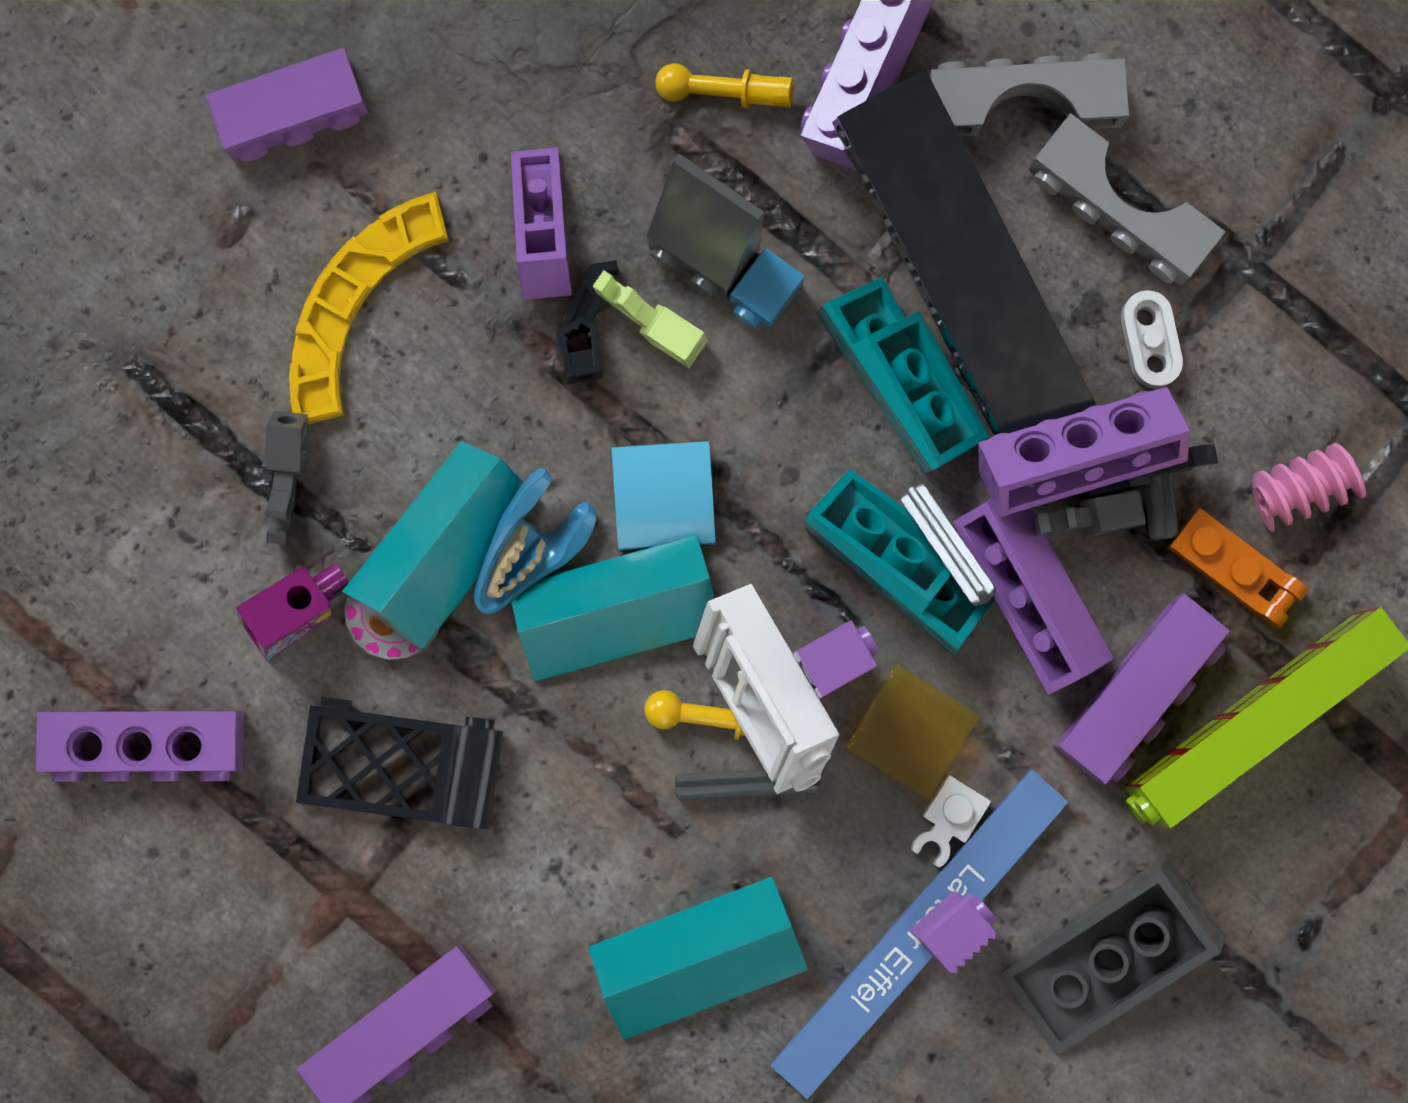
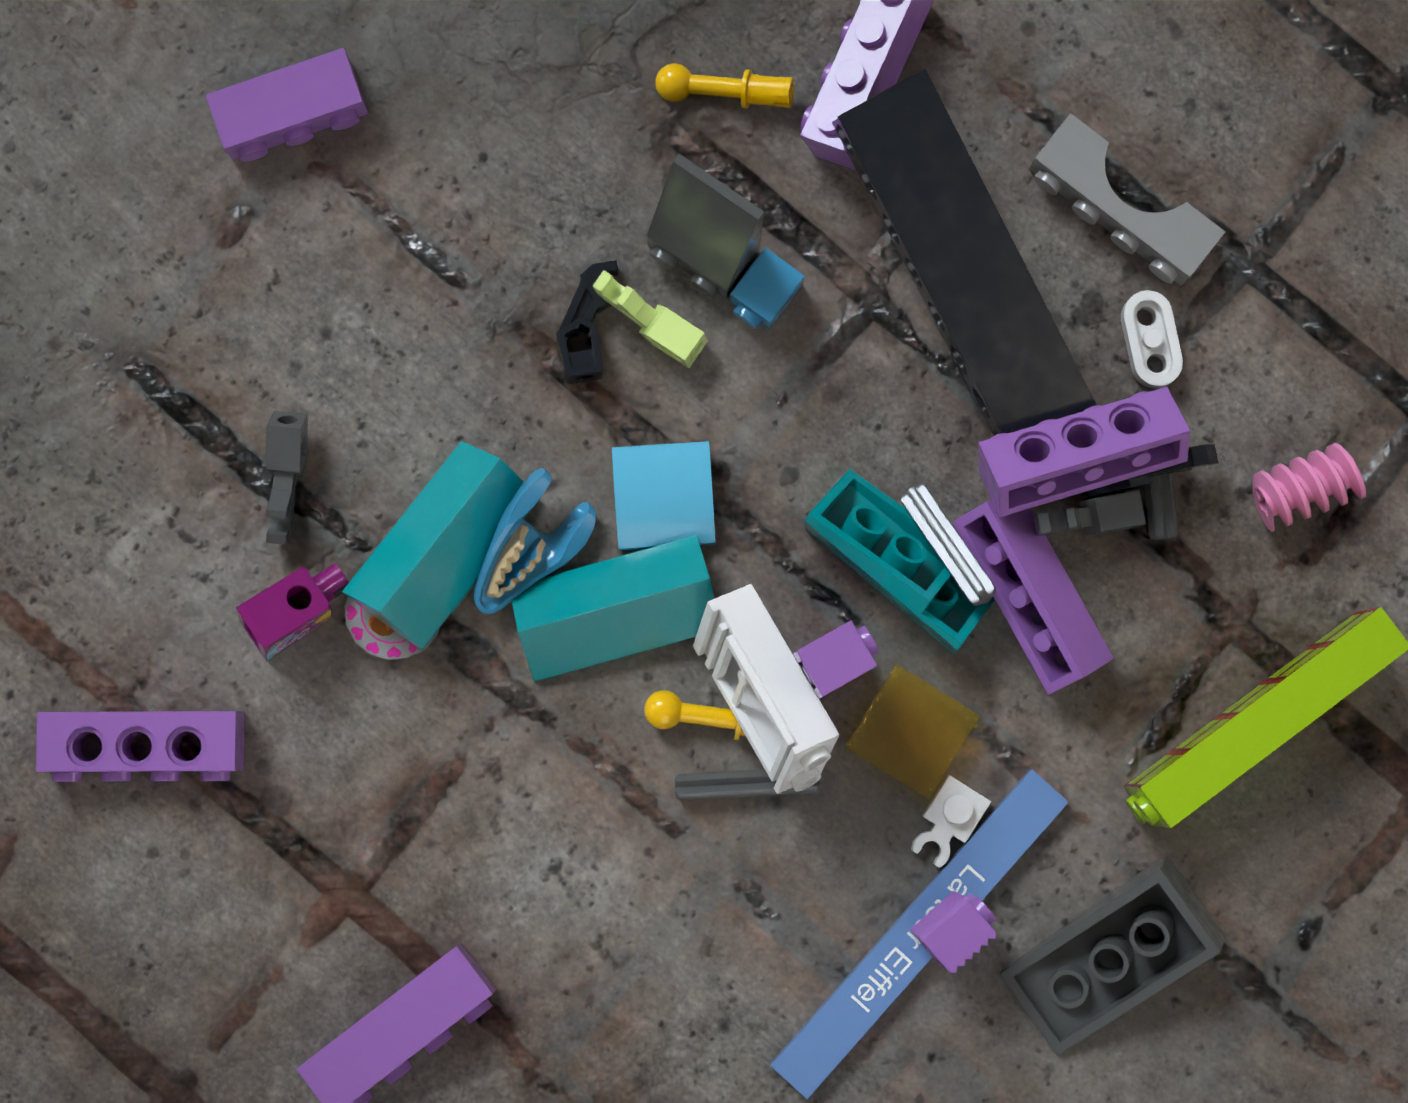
(342, 291): yellow tile -> none
(464, 771): black piece -> none
(540, 224): medium lavender slope -> none
(697, 958): teal slope -> none
(904, 373): teal slope -> none
(1087, 88): light grey arch -> none
(1142, 689): medium lavender brick -> none
(1236, 567): orange plate -> none

